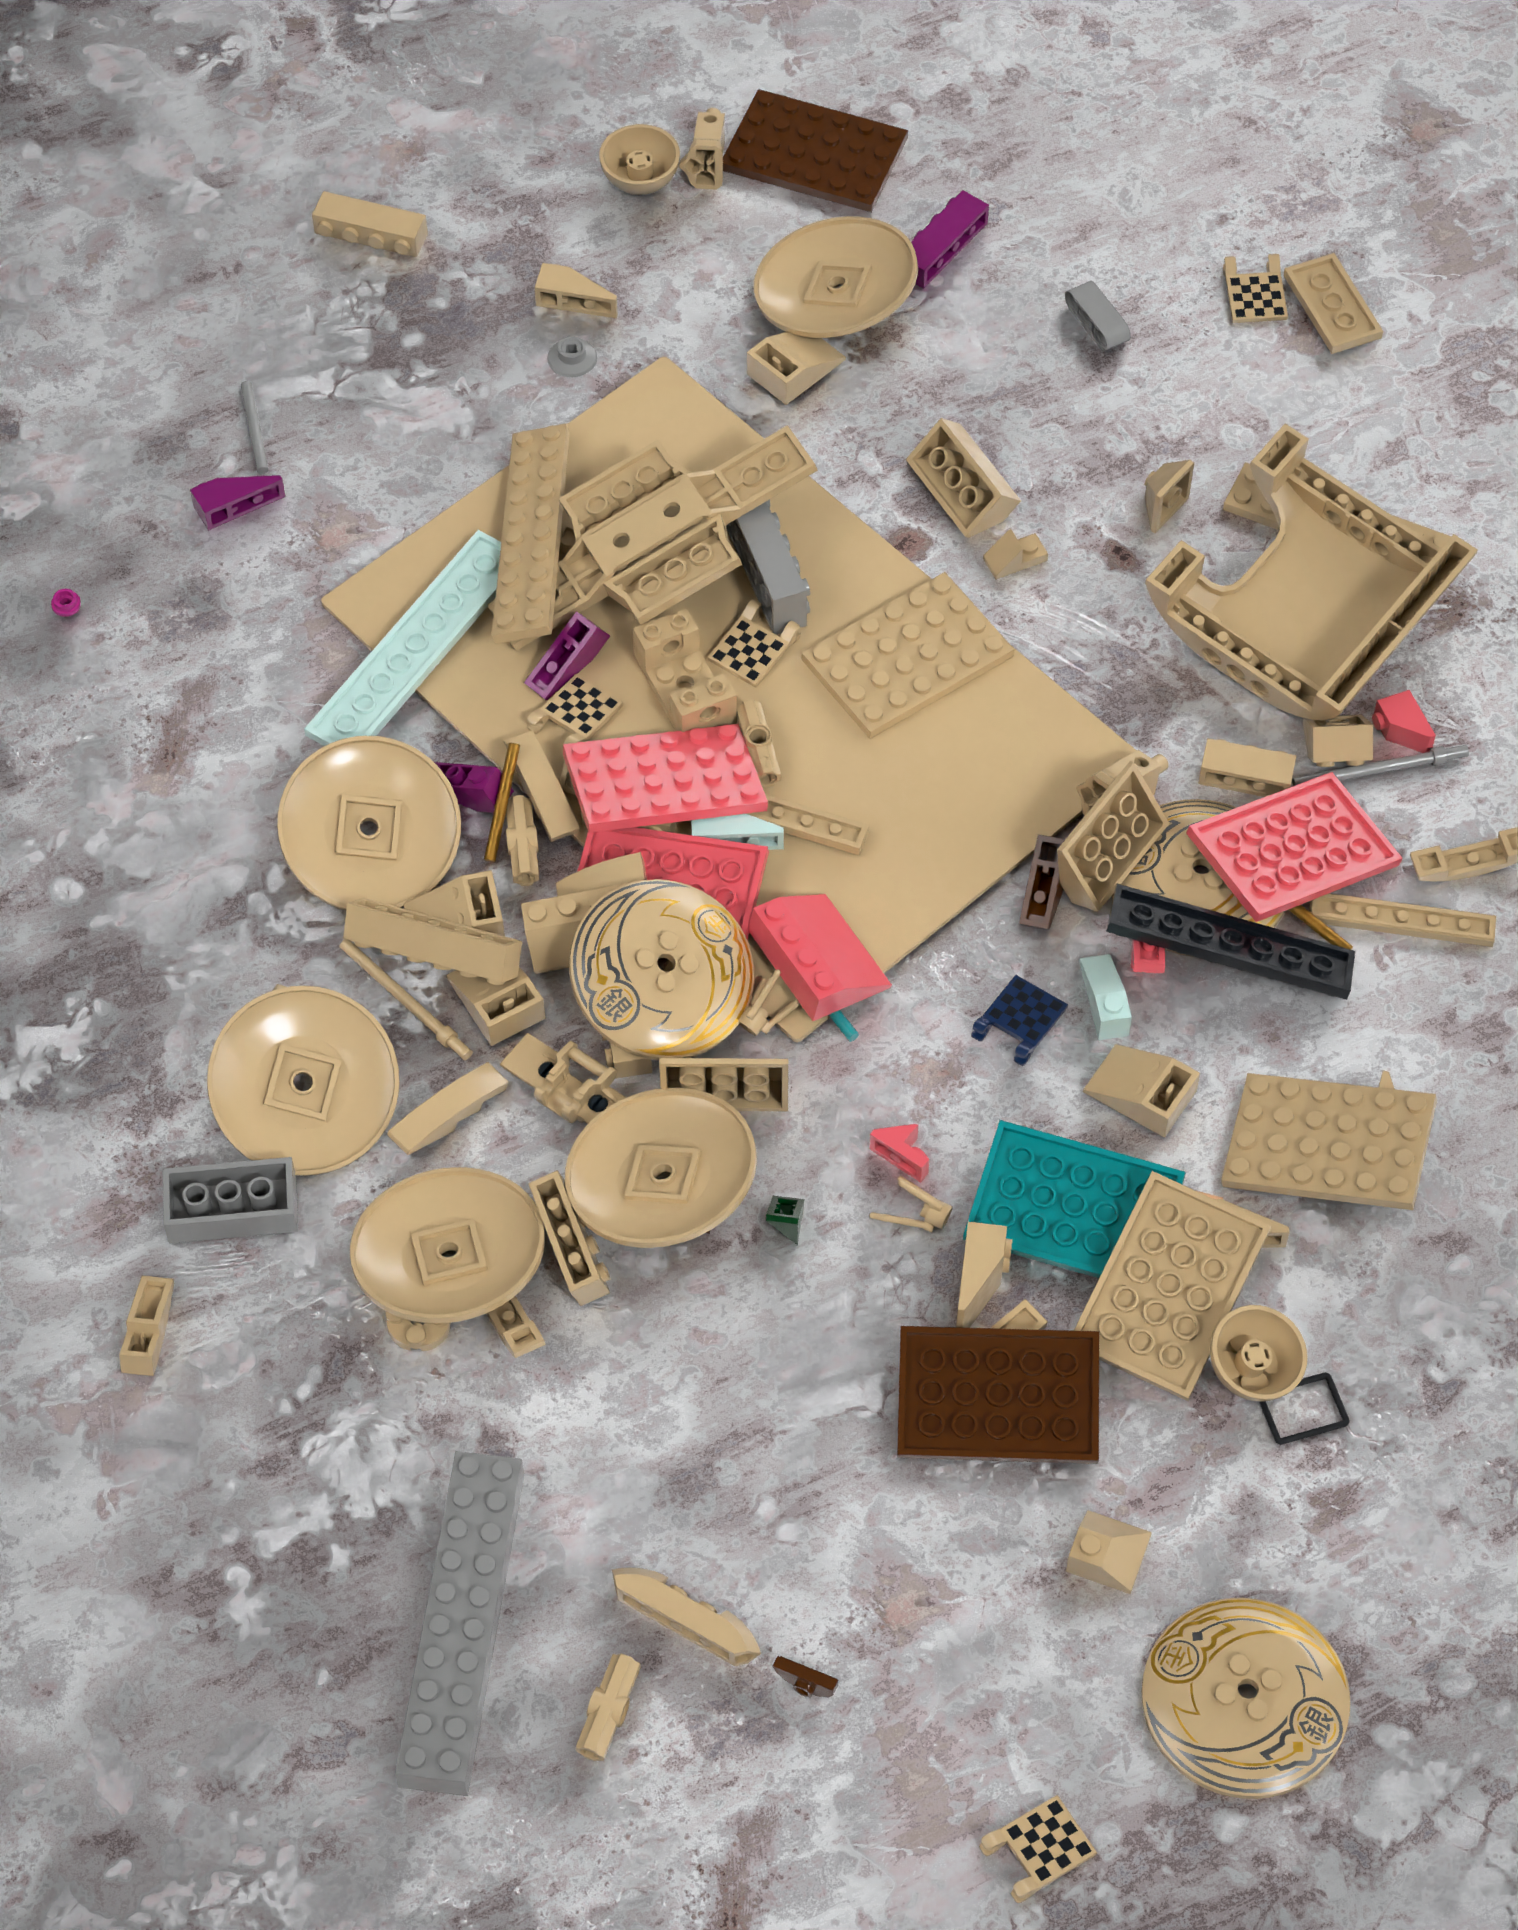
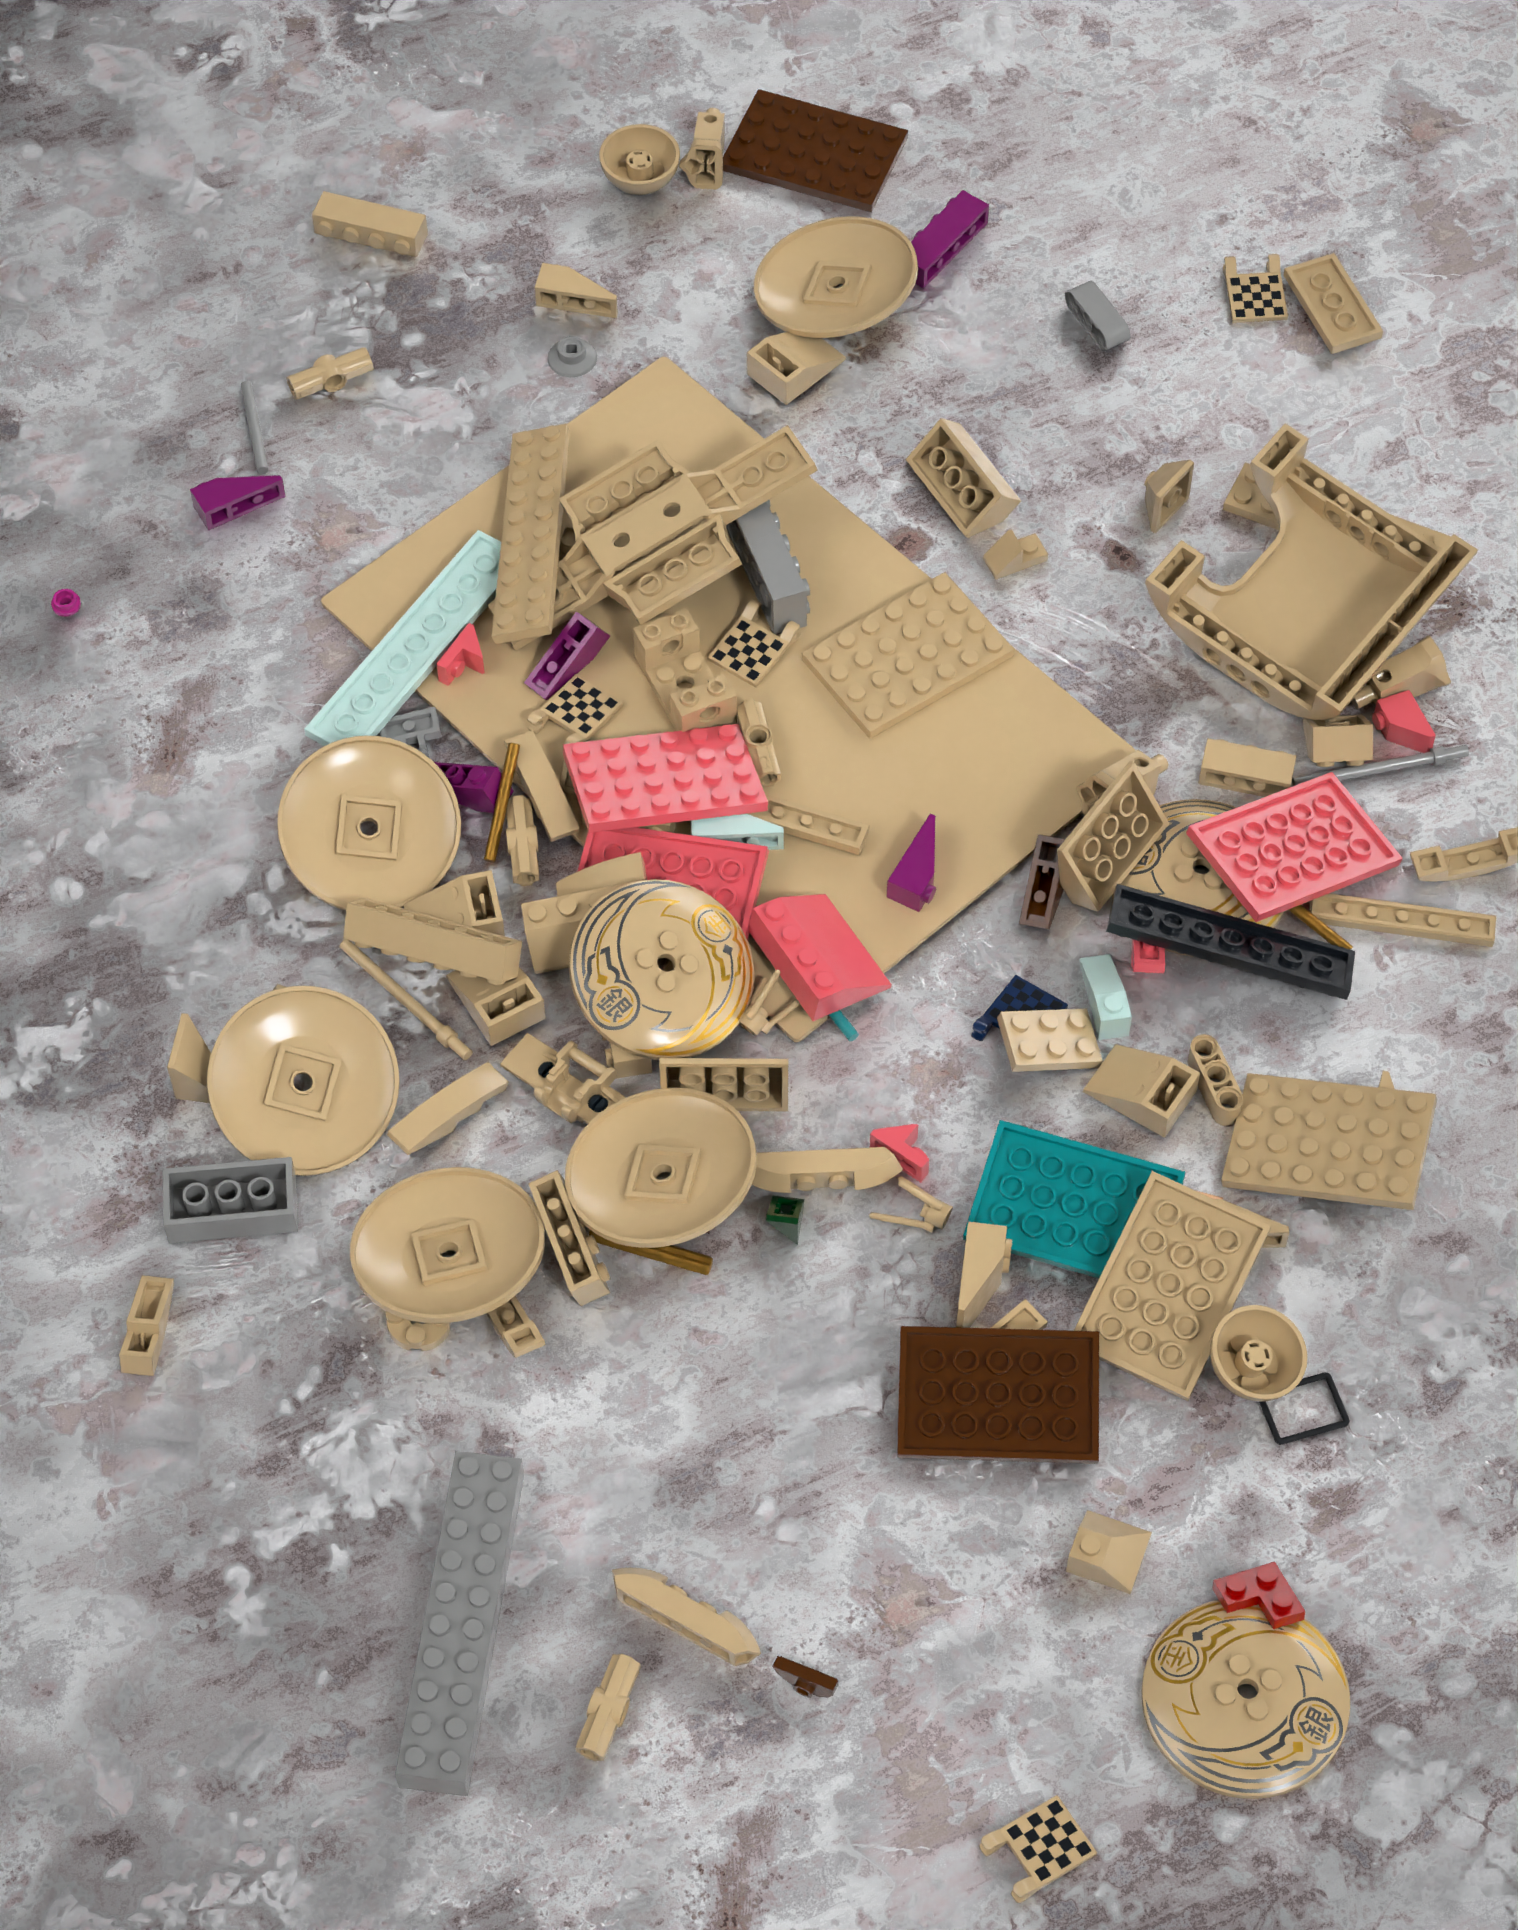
(189, 1063): none -> tan slope
(330, 373): none -> tan piece
(414, 728): none -> light grey hinge
(462, 653): none -> coral slope
(669, 1254): none -> pearl gold axle
(825, 1168): none -> tan brick
(914, 875): none -> magenta slope
(1049, 1040): none -> tan plate
(1213, 1092): none -> tan beam
(1260, 1587): none -> plate
(1415, 669): none -> tan piece

